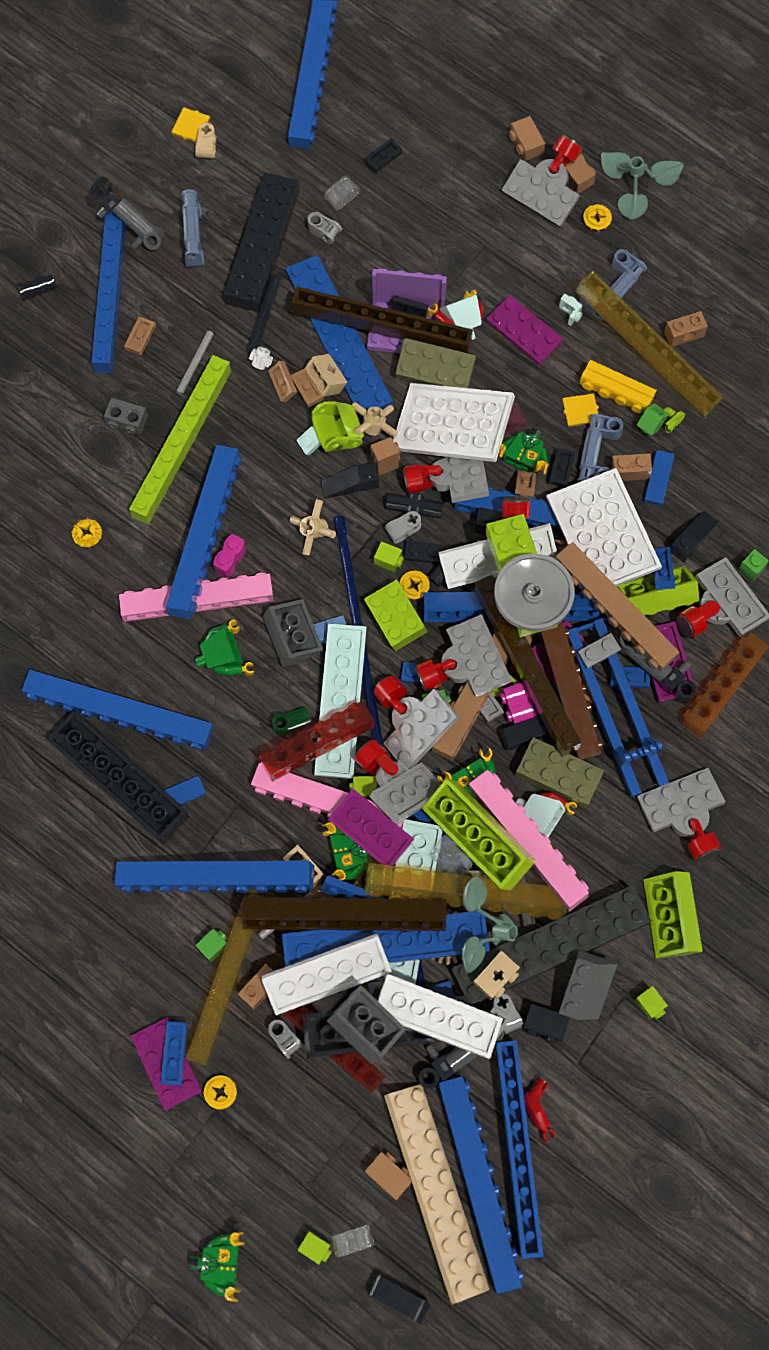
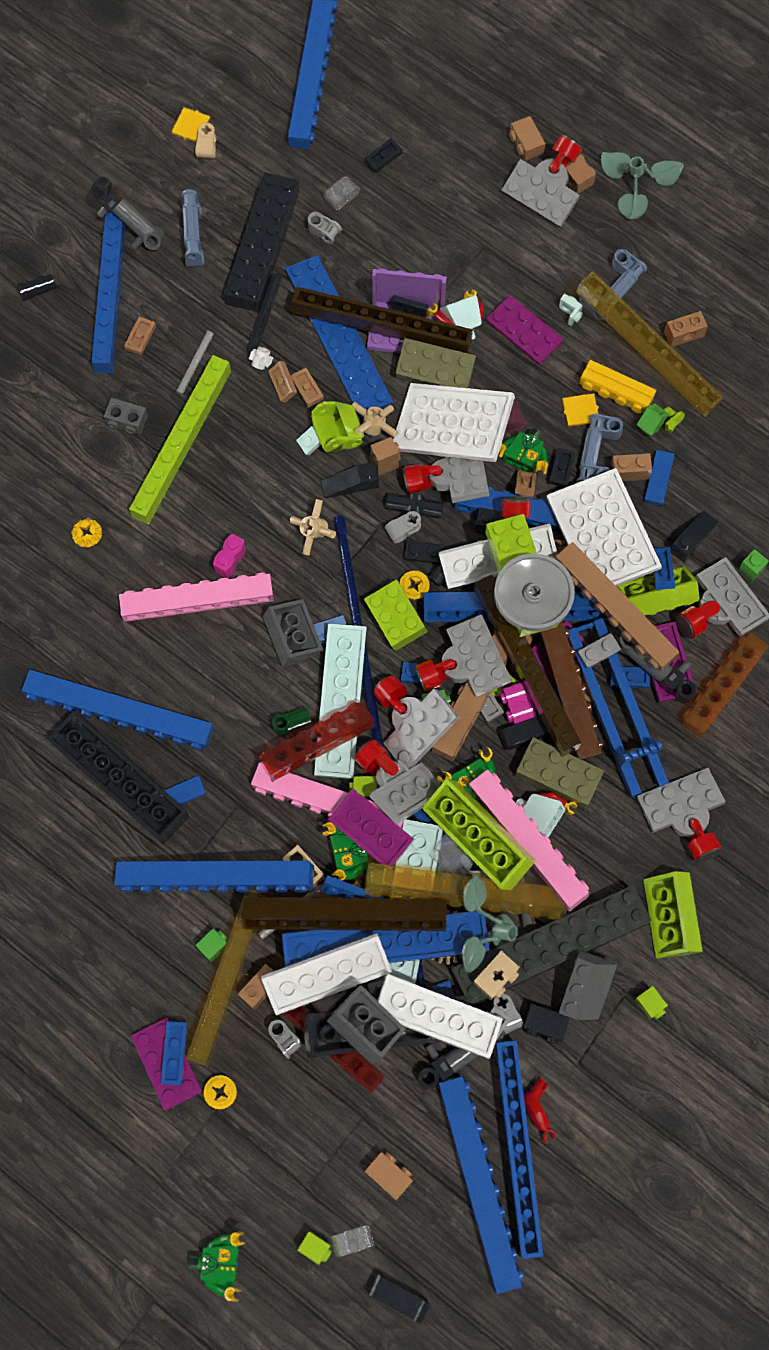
(203, 532): blue brick -> none
(221, 651): green torso -> none
(326, 375): tan brick -> none
(388, 557): lime brick -> none
(436, 1194): tan plate -> none
(602, 212): yellow gear -> none

